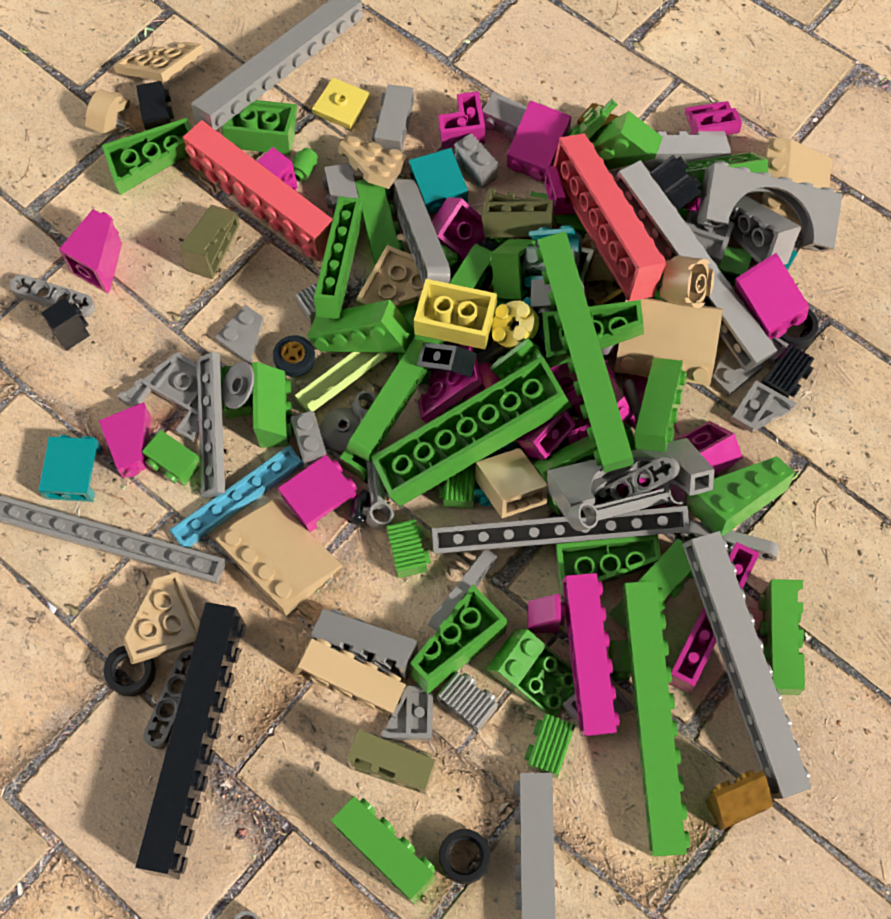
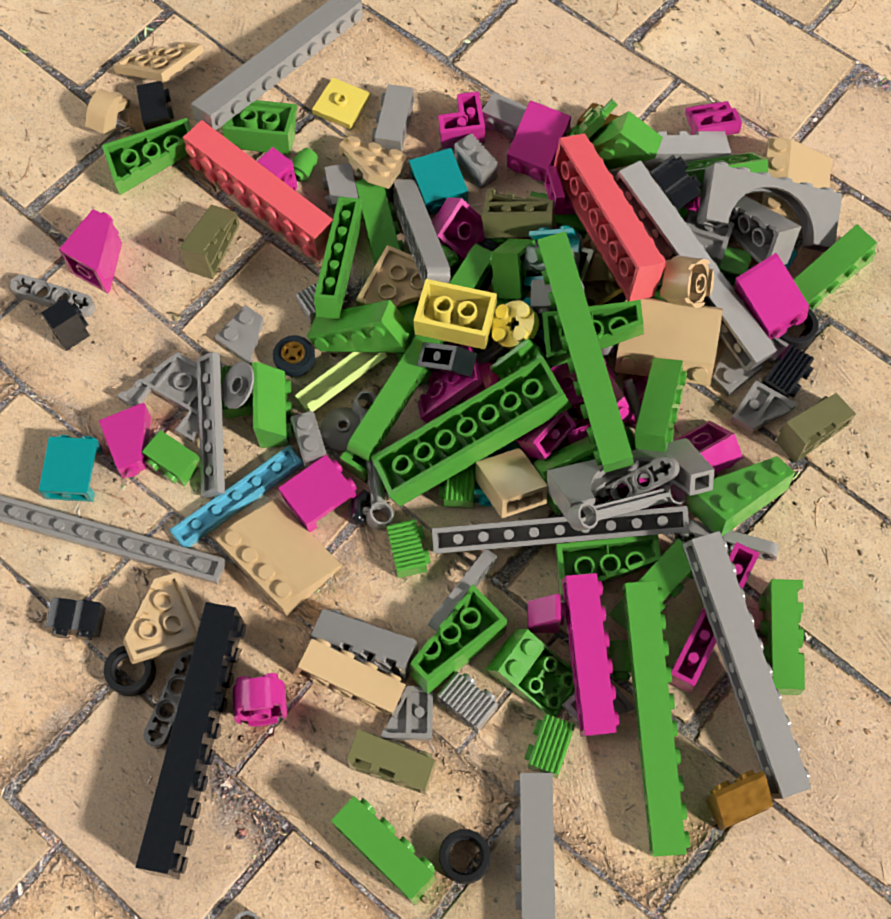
(75, 618): none -> black brick
(259, 700): none -> dark pink brick
(814, 426): none -> olive wedge
(836, 266): none -> bright green wedge

